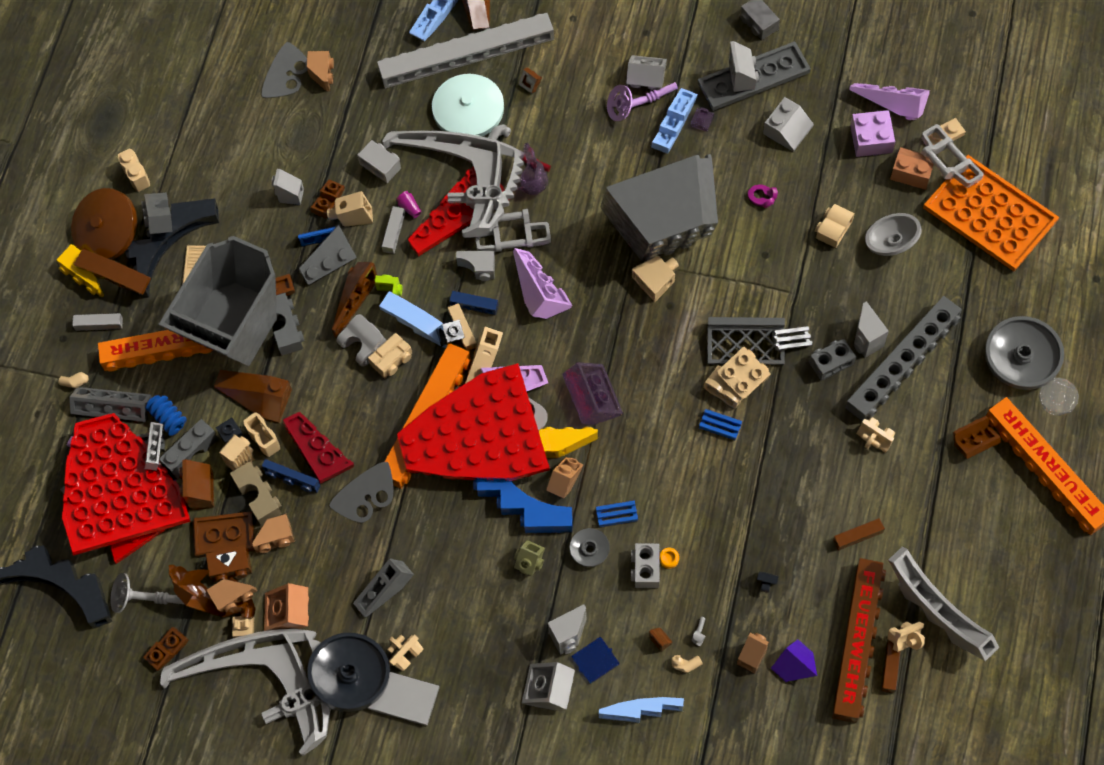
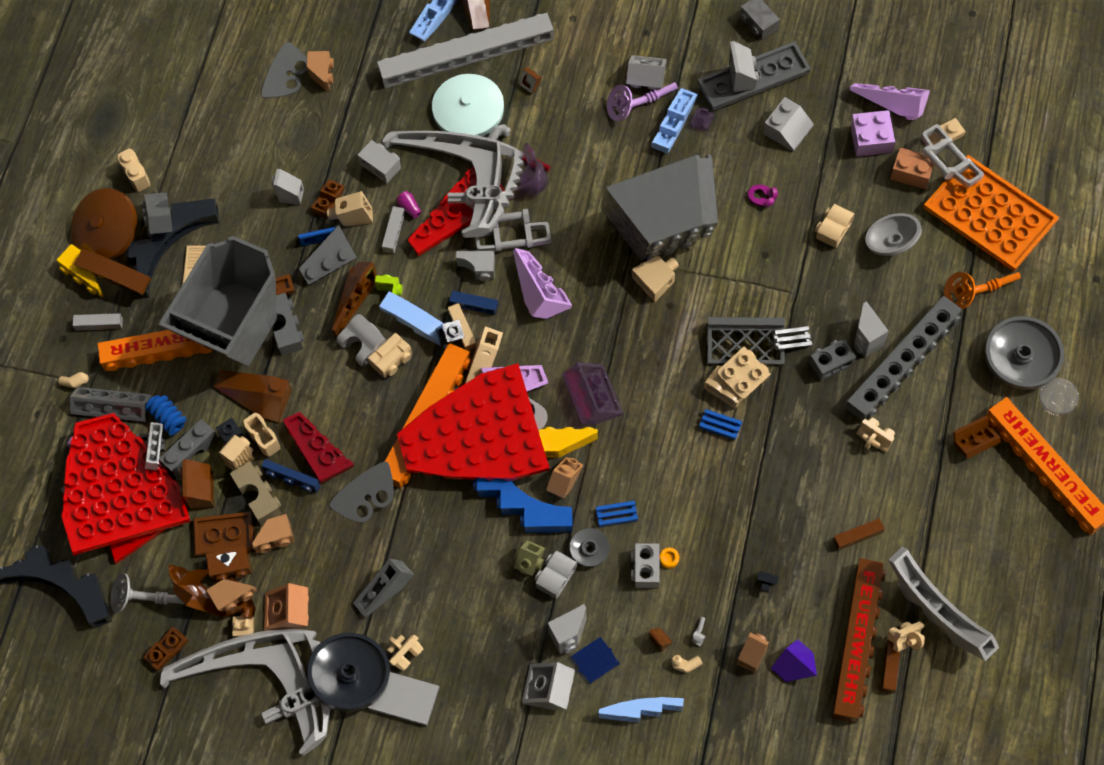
(556, 574): none -> light grey brick
(965, 290): none -> orange dish

